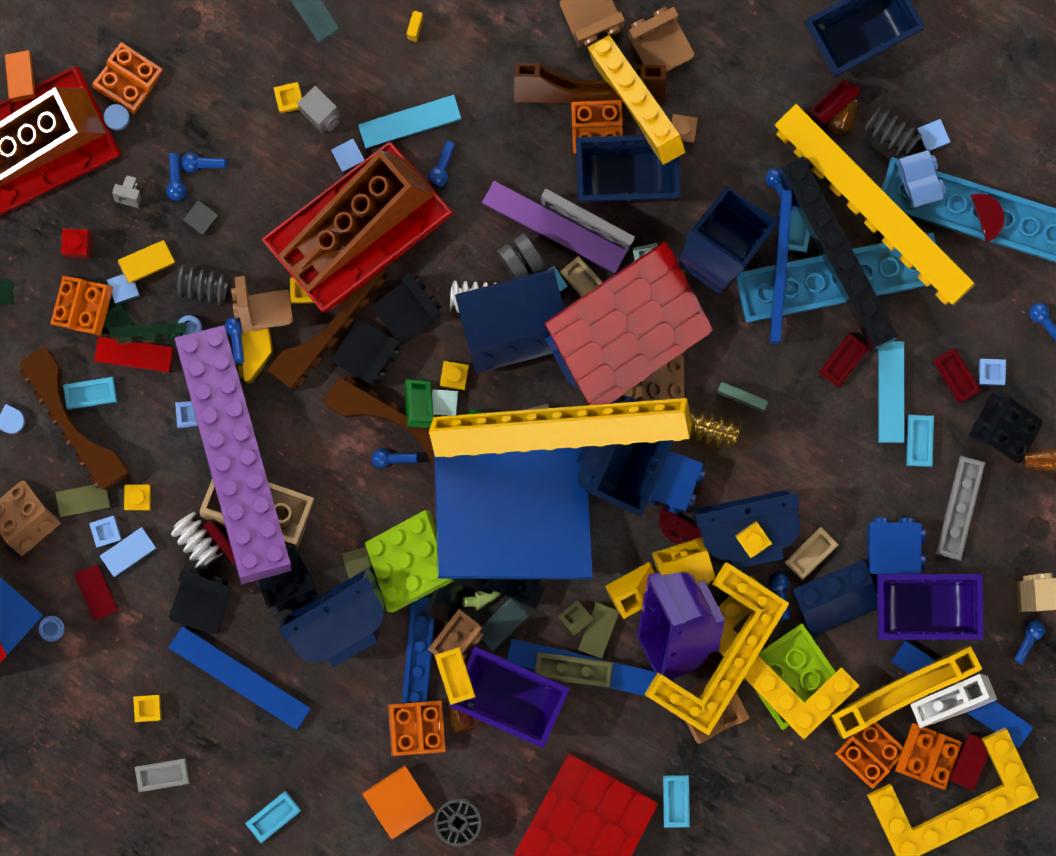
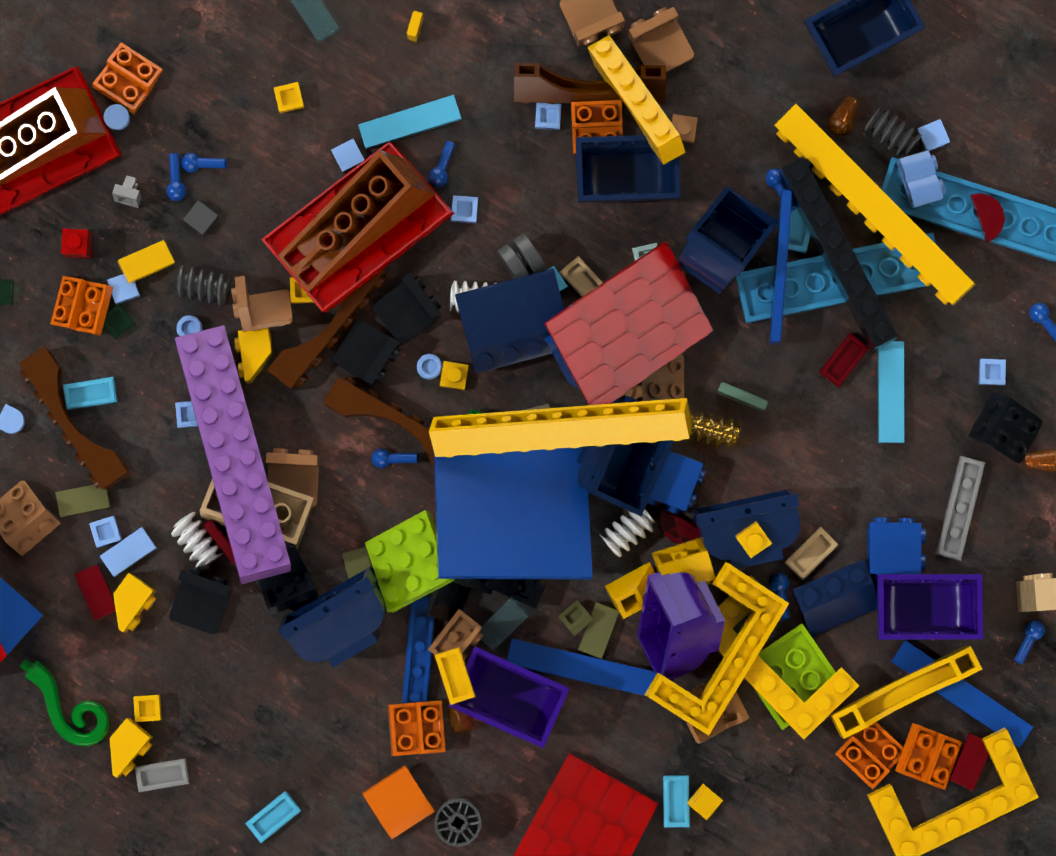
(20, 76): orange tile -> none
(44, 680): none -> green plant
(51, 628): medium blue plate -> none
(126, 745): none -> yellow slope
(130, 600): none -> yellow slope
(134, 355): red tile -> none
(137, 497): yellow plate -> none
(149, 333): clear green plate -> none
(234, 329): blue bar -> none
(239, 678): blue tile -> none
(294, 471): none -> medium nougat bracket
(319, 110): light grey brick -> none
(418, 403): green tile -> none
(429, 366): none -> light blue tile
(444, 402): light aqua tile -> none
(464, 209): none -> light blue tile
(479, 600): yellowish green bar -> none
(548, 116): none -> light blue tile
(554, 227): medium lavender tile -> none
(574, 669): olive tile -> none
(587, 220): light grey tile -> none
(627, 531): none -> white piece
(704, 801): none -> yellow tile
(833, 102): dark red tile -> none
(919, 440): medium azure tile -> none
(954, 700): white slope -> none
(956, 375): dark red tile -> none

